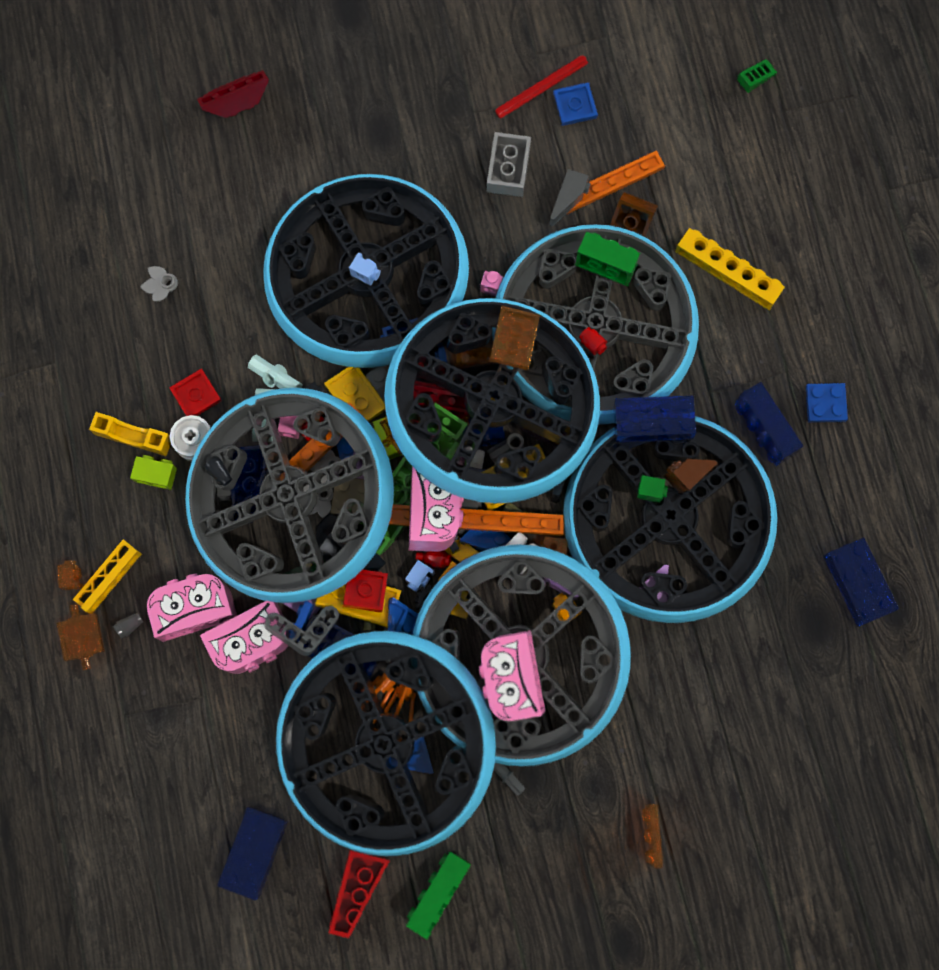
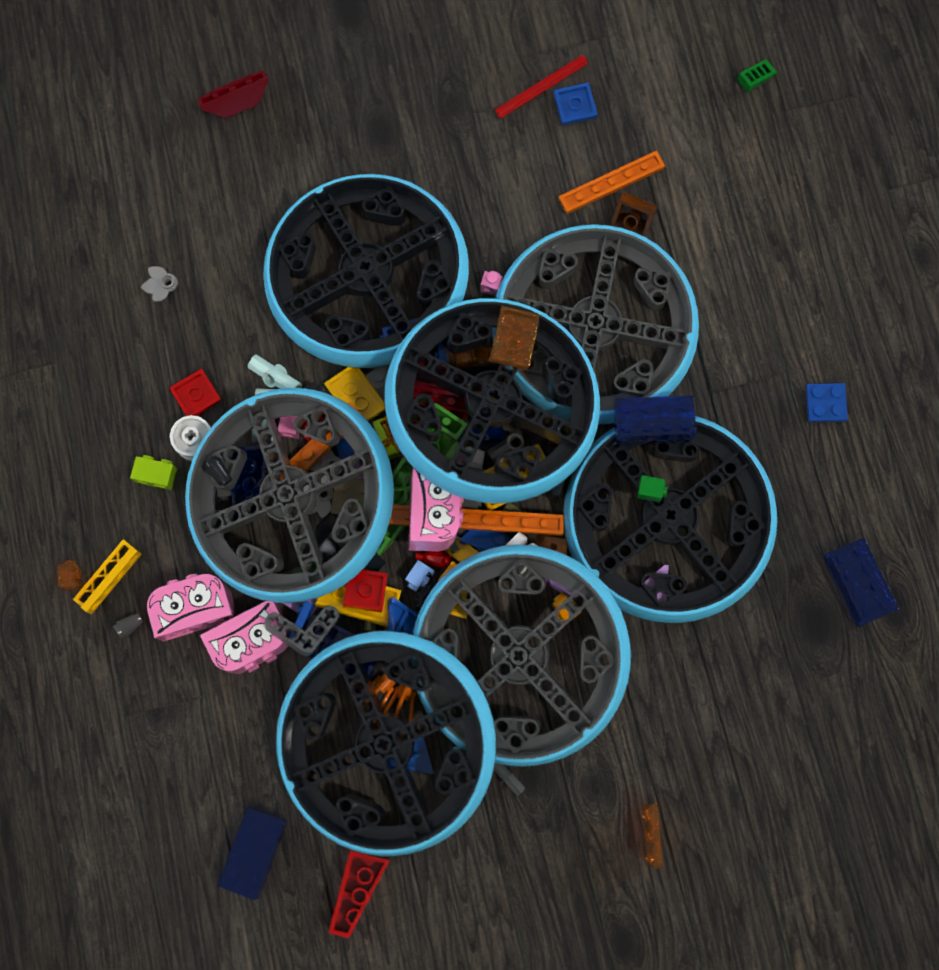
(80, 637): clear orange plate -> none
(118, 431): yellow arch -> none
(364, 269): light blue brick -> none
(438, 895): green wedge -> none
(508, 164): light grey brick -> none
(512, 677): bright pink brick -> none
(570, 195): dark grey slope -> none
(593, 341): red brick -> none
(607, 258): green brick -> none
(687, 473): reddish brown slope -> none
(733, 278): yellow brick -> none
(768, 424): clear blue brick -> none

